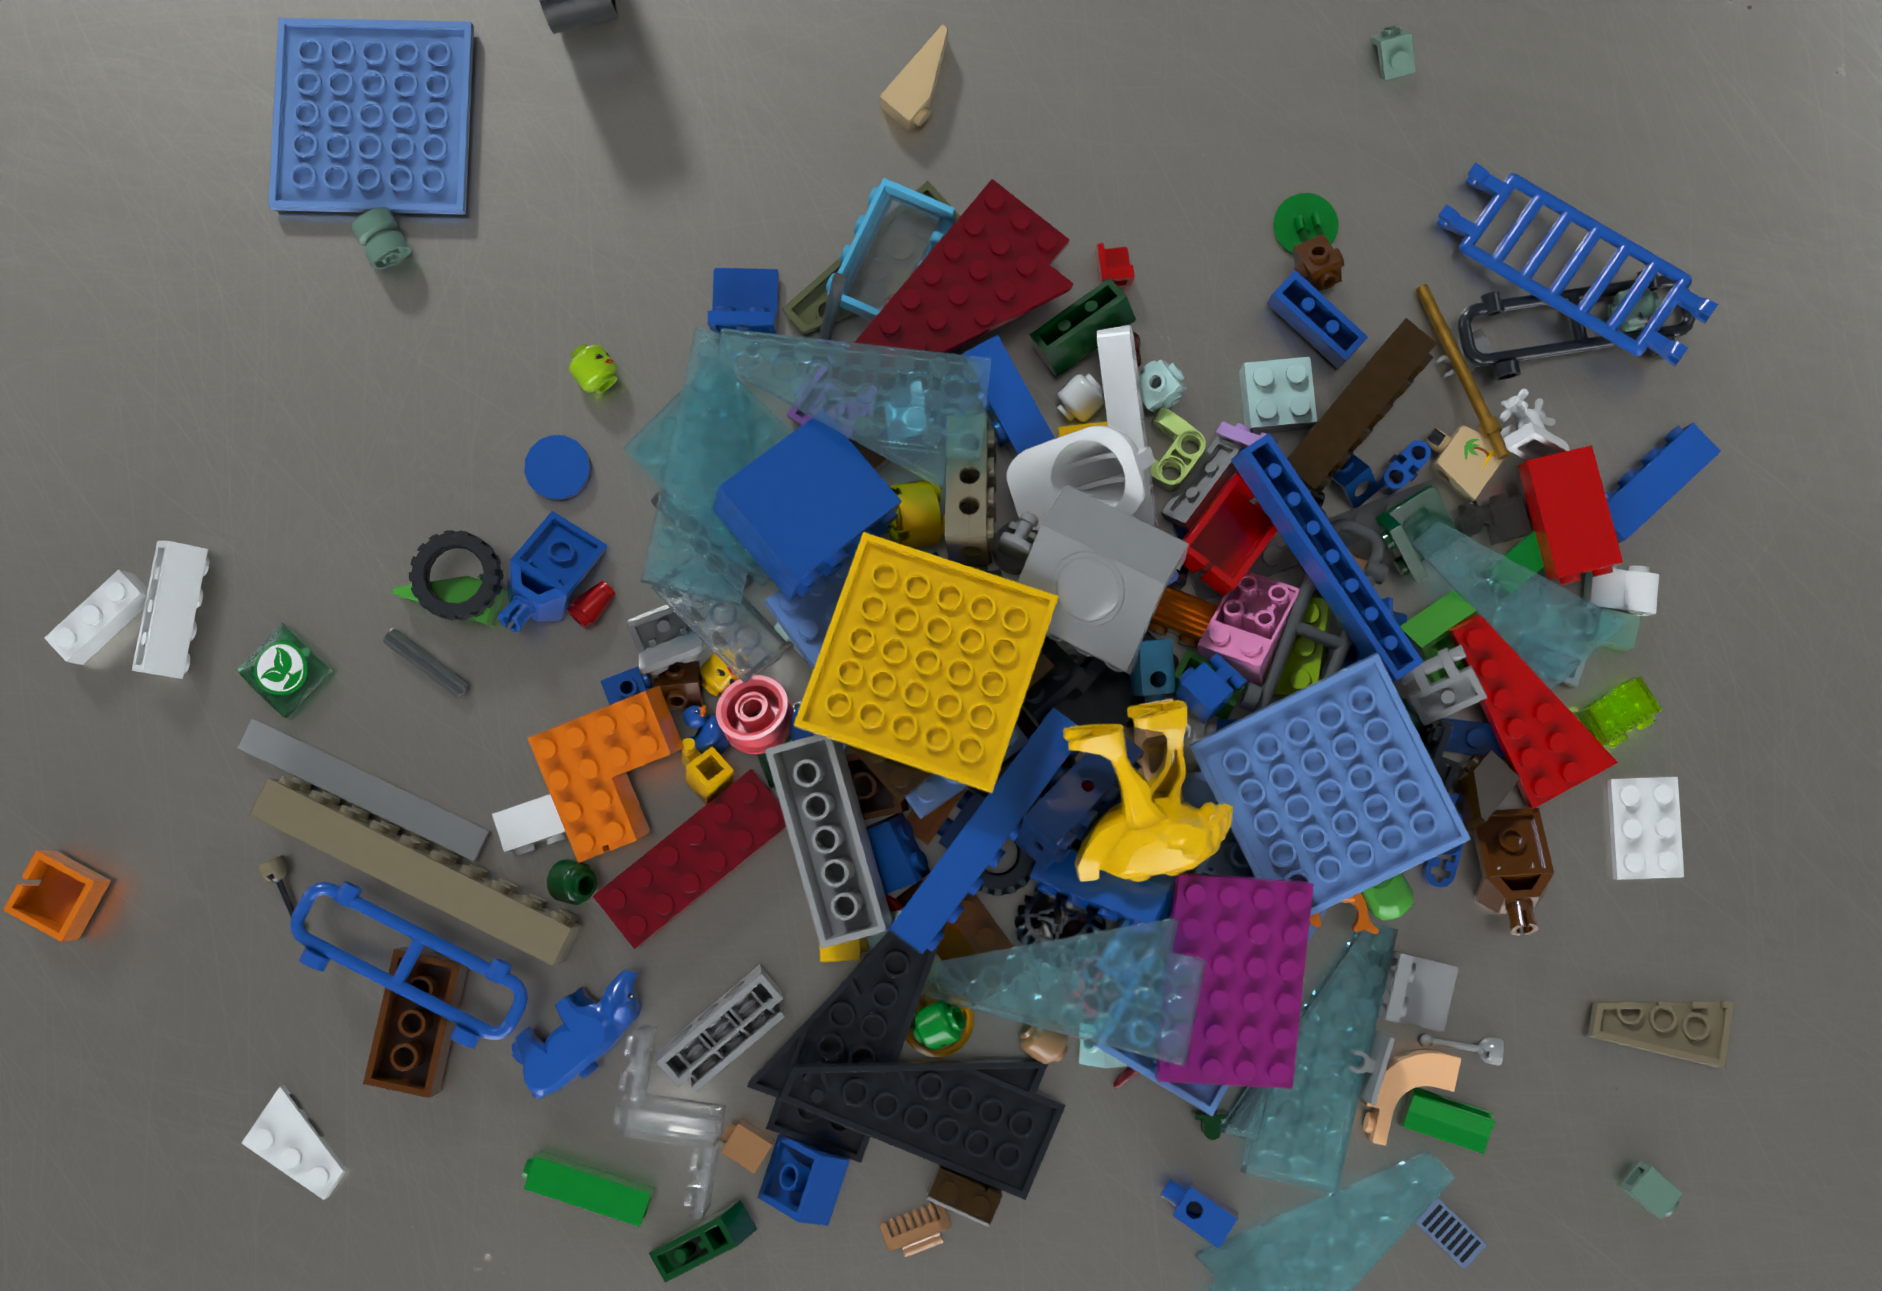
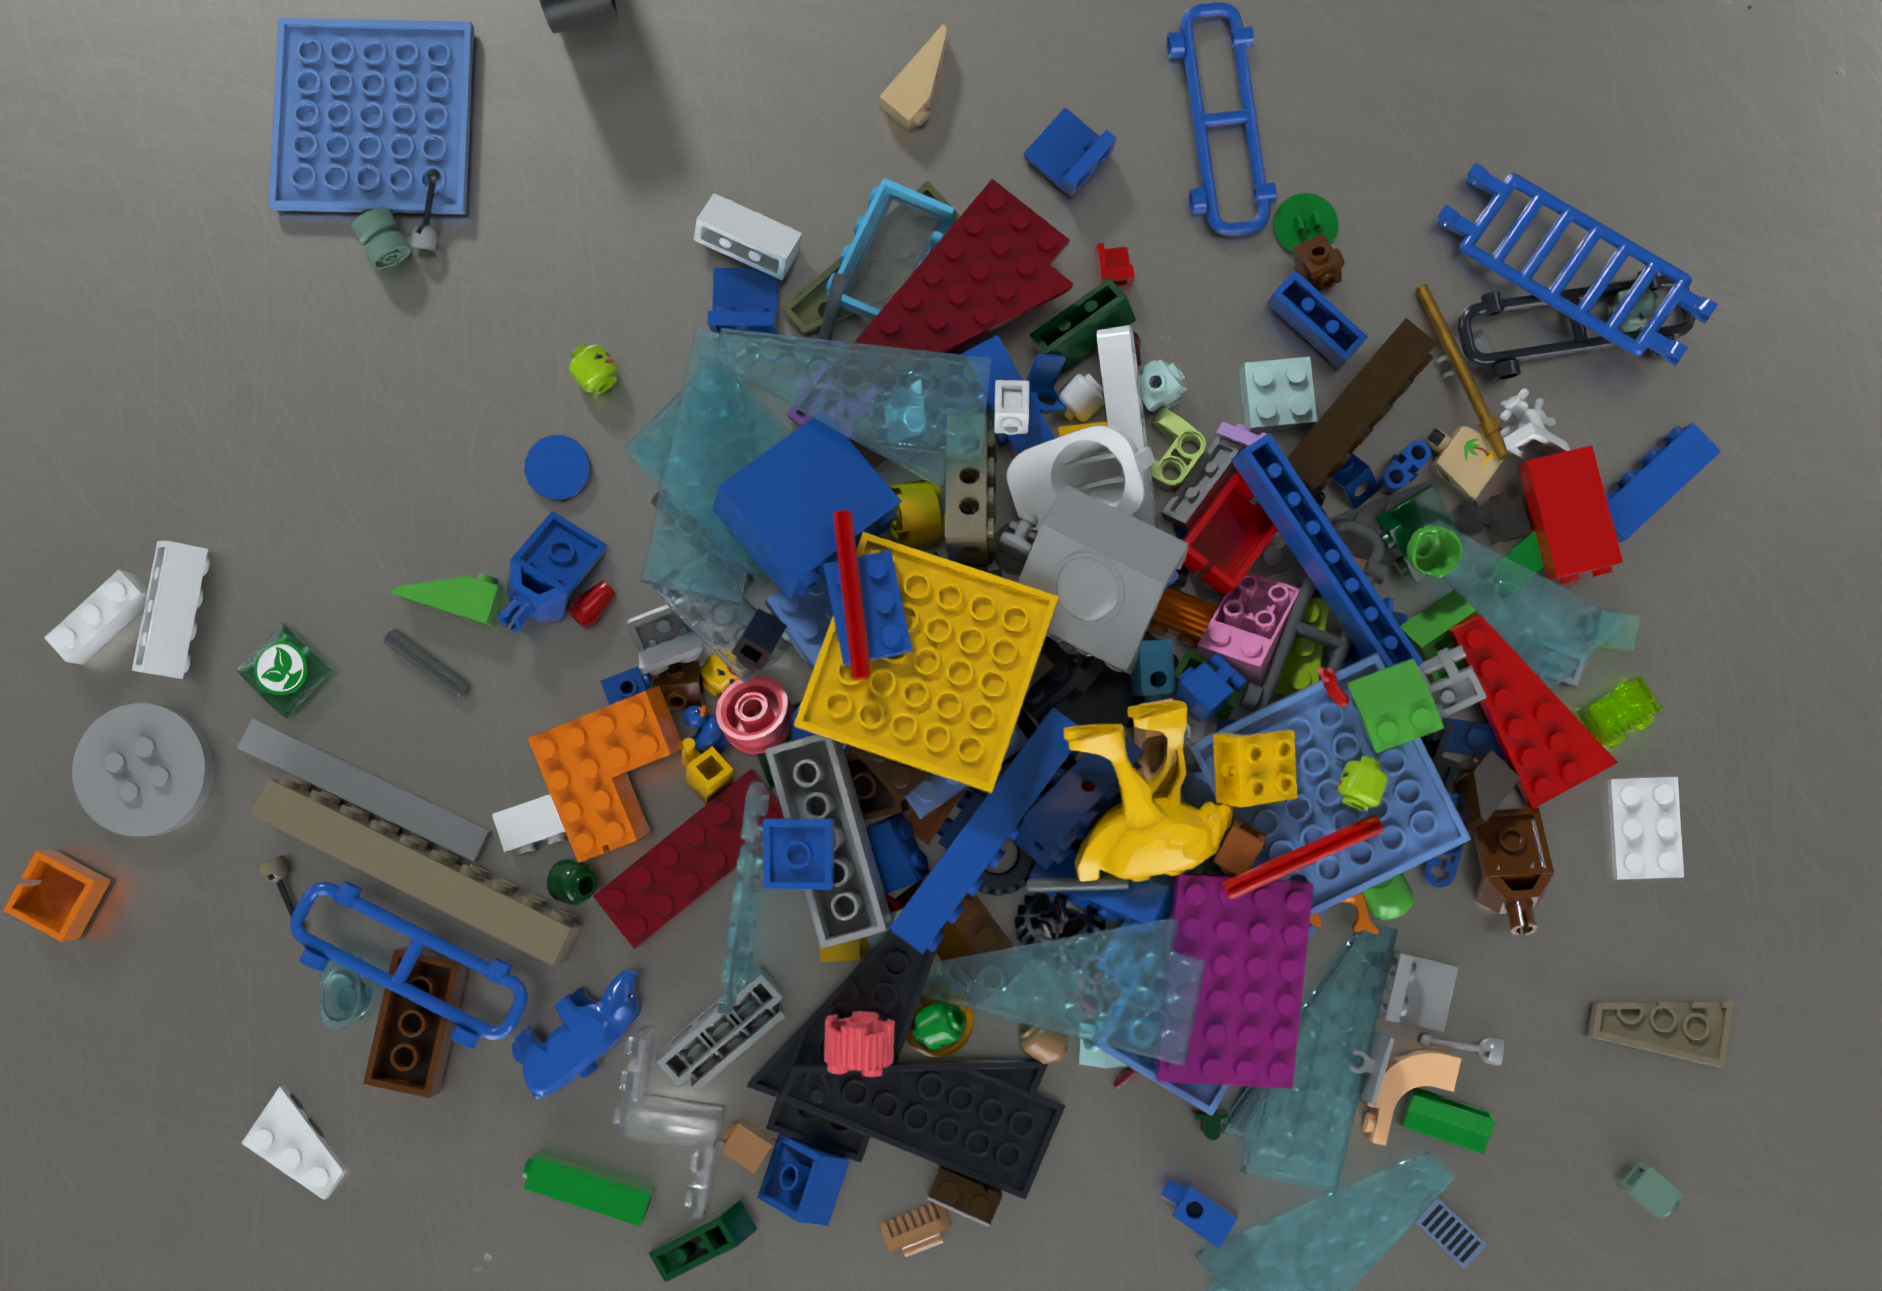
(142, 770): none -> light grey brick
(342, 996): none -> clear light blue piece
(422, 568): black tyre -> none
(423, 234): none -> hinge
(745, 899): none -> clear light blue wing
(747, 236): none -> white brick
(759, 639): none -> black brick
(798, 853): none -> blue plate
(852, 595): none -> red axle
(858, 1043): none -> coral brick
(882, 607): none -> blue plate
(1011, 407): none -> white bracket
(1042, 380): none -> blue bracket
(1069, 151): none -> blue bracket
(1074, 884): none -> dark grey bar
(1204, 199): none -> blue bar
(1239, 848): none -> dark orange brick
(1255, 768): none -> yellow bracket
(1302, 857): none -> red axle
(1331, 685): none -> red piece
(1362, 783): none -> lime head
(1394, 52): sand green bracket -> none
(1394, 705): none -> bright green slope
(1434, 550): none -> bright green hair
(1624, 591): white brick -> none

